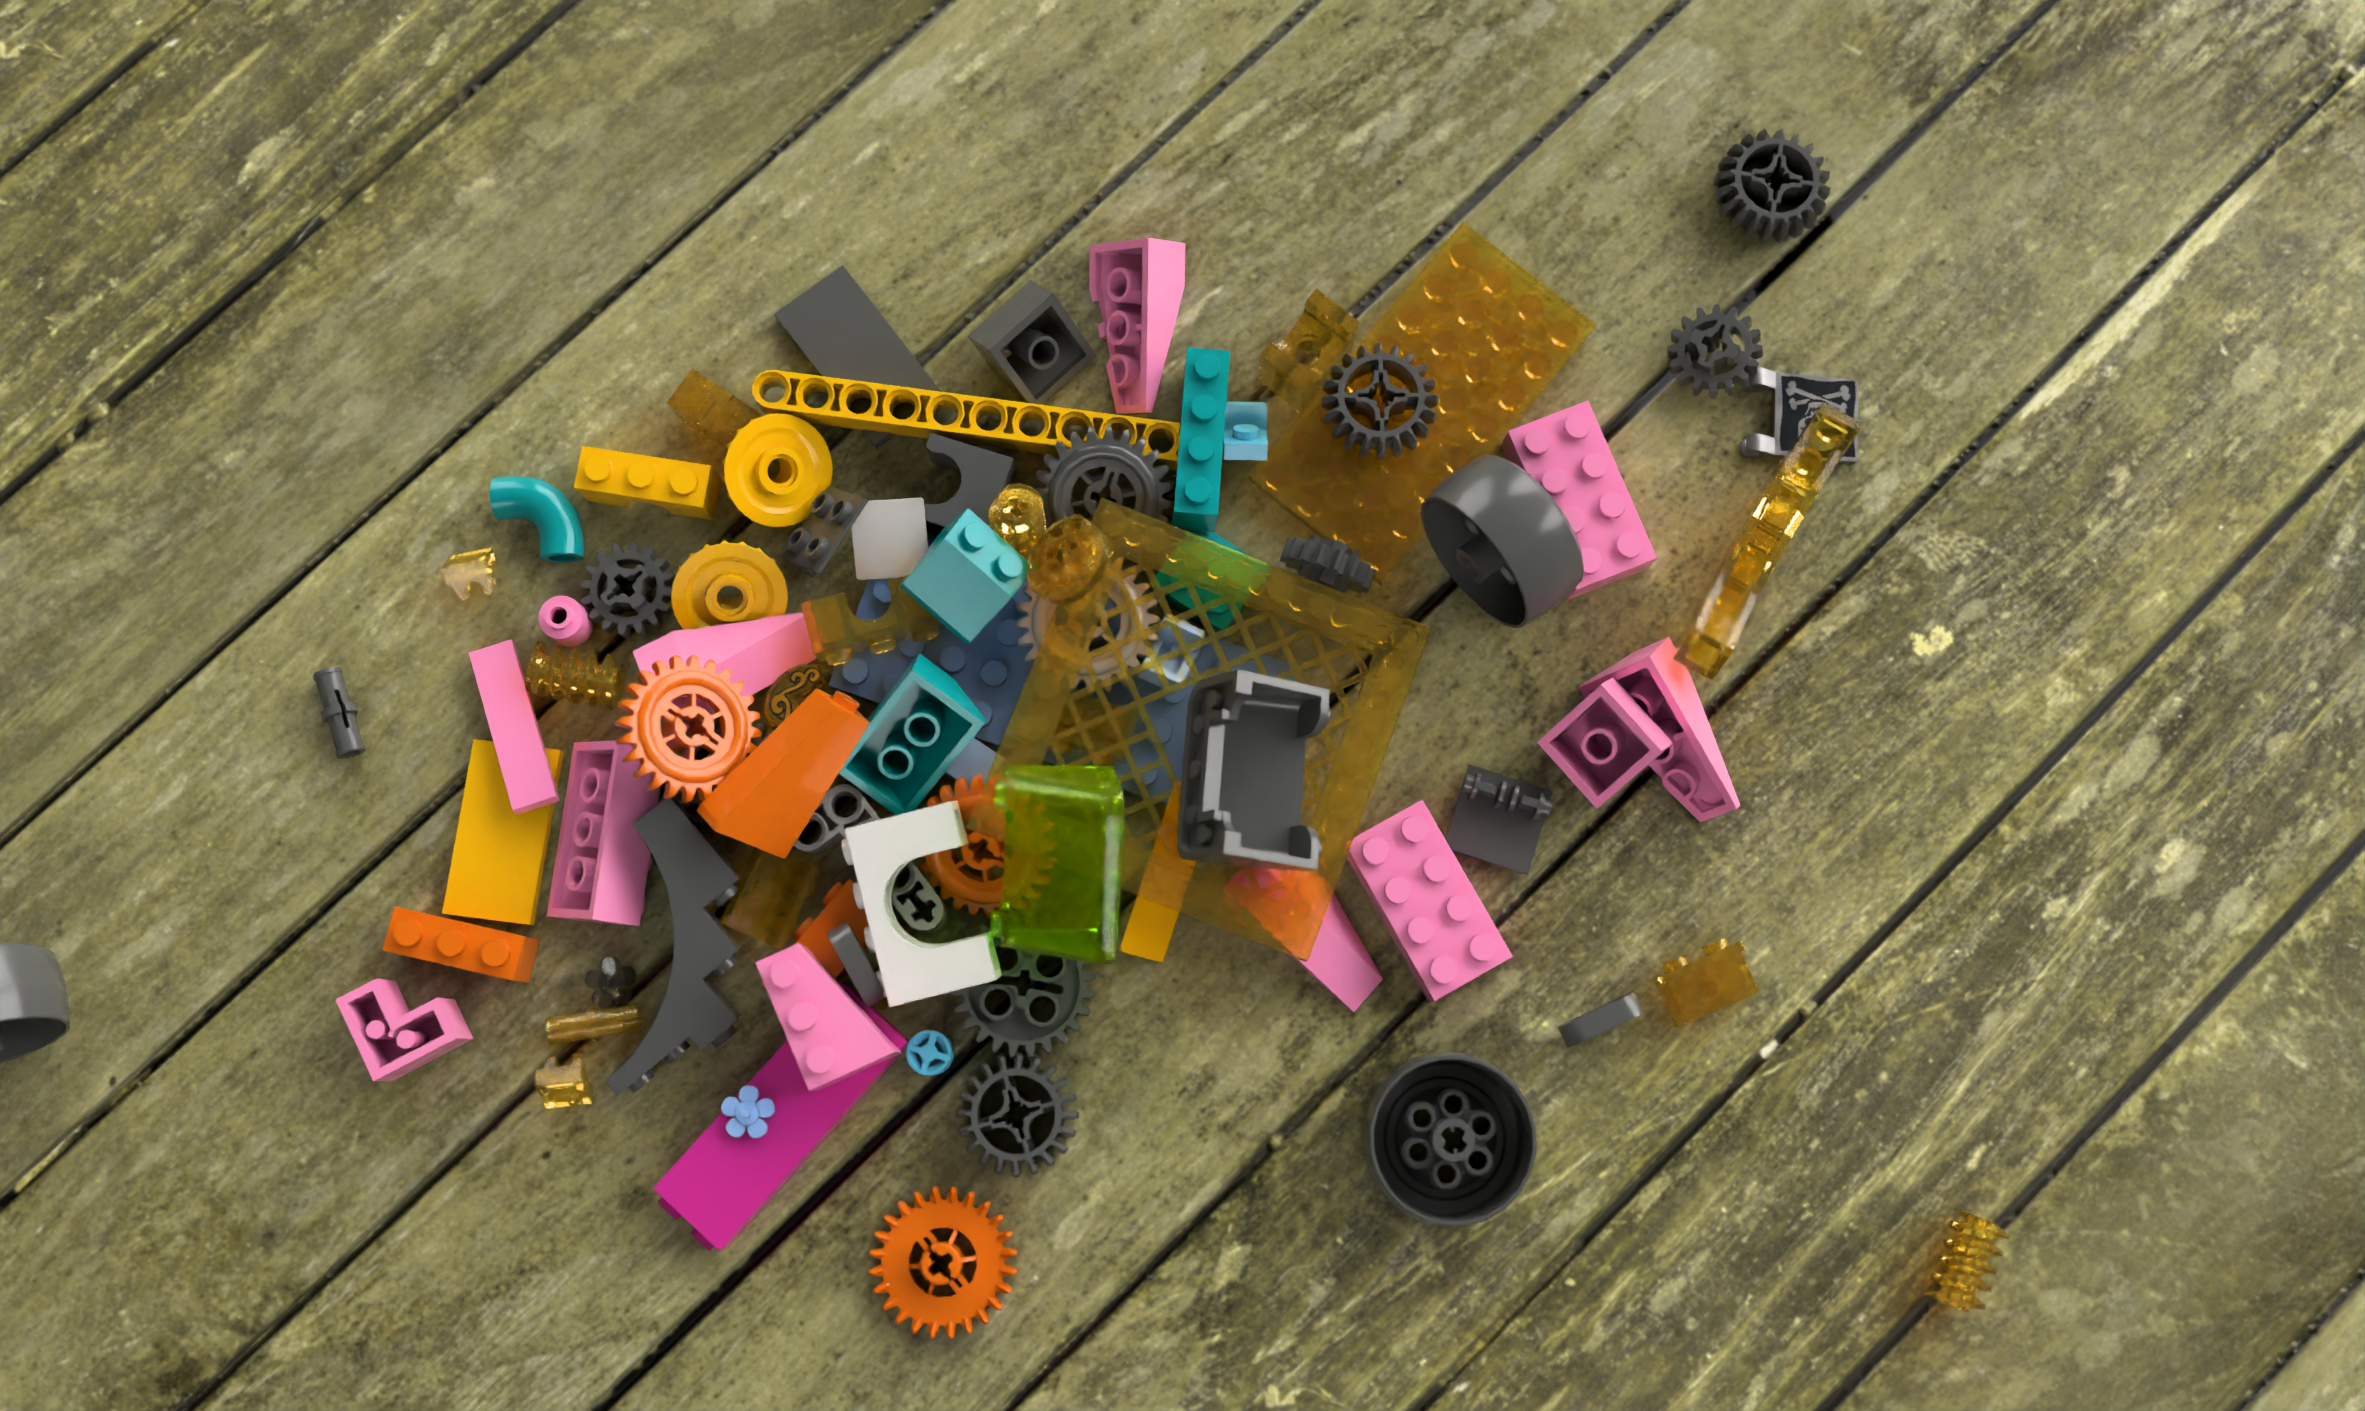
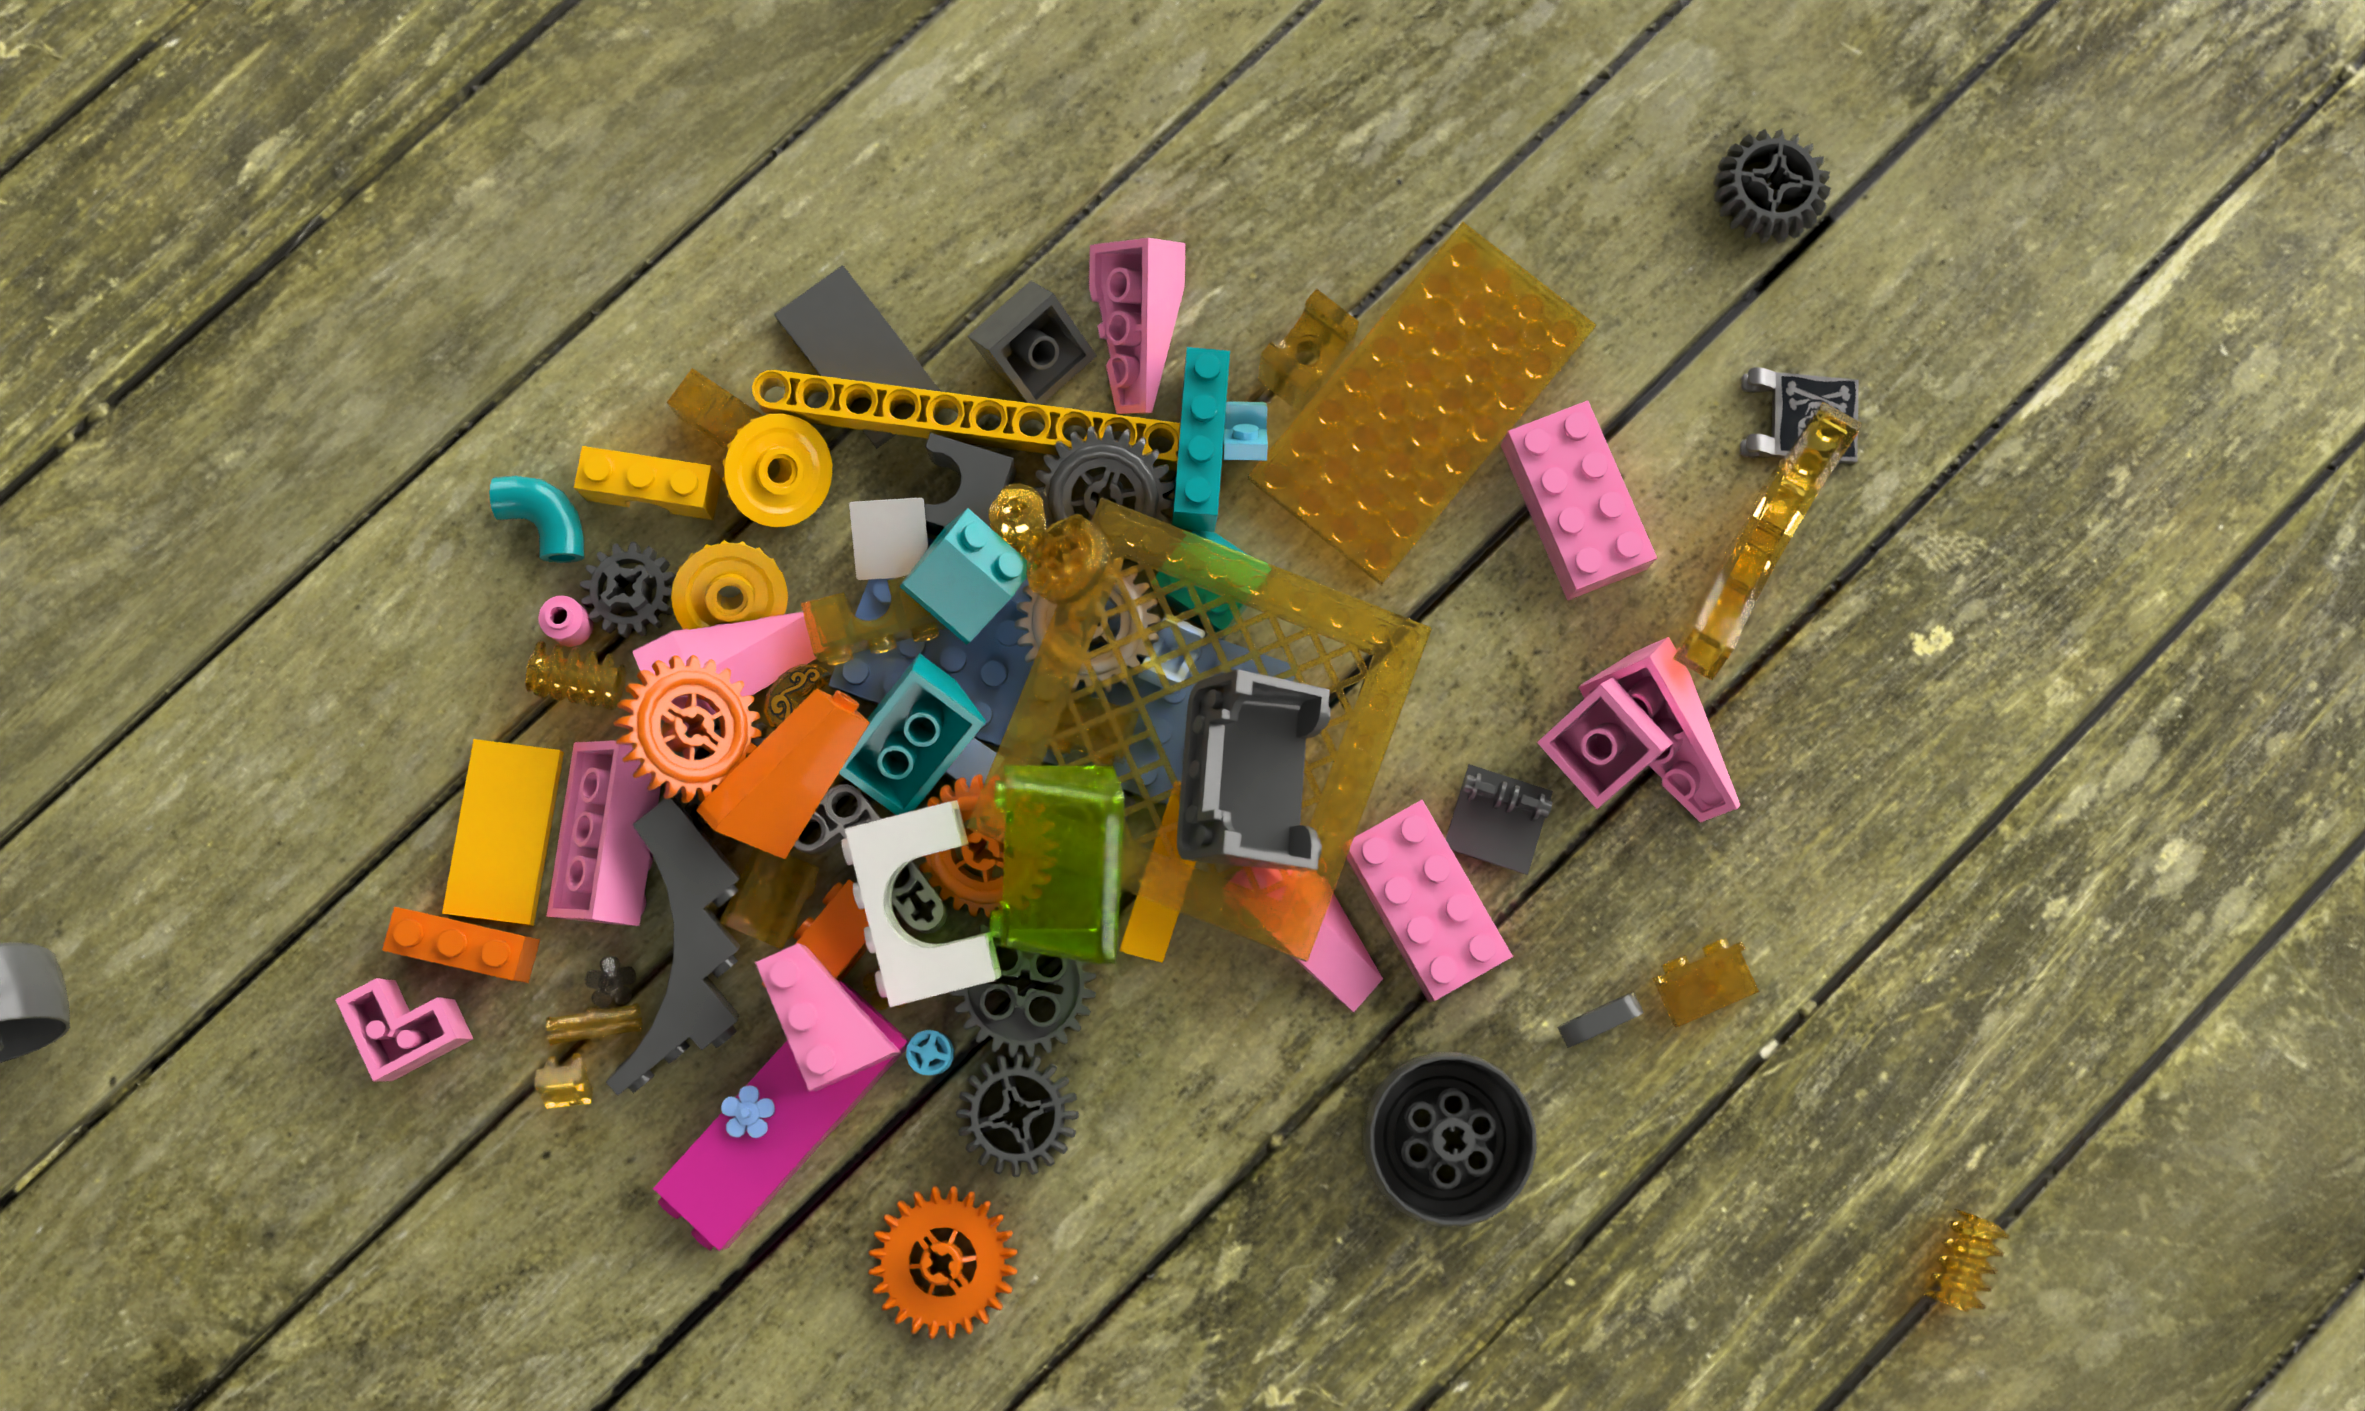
(339, 712): dark grey pin -> none
(468, 567): clear yellow tile -> none
(514, 727): bright pink tile -> none
(823, 530): dark grey hinge -> none
(856, 964): dark grey beam -> none
(1328, 563): dark grey gear -> none
(1395, 399): dark grey gear -> none
(1503, 540): dark grey wheel -> none
(1705, 336): dark grey gear -> none

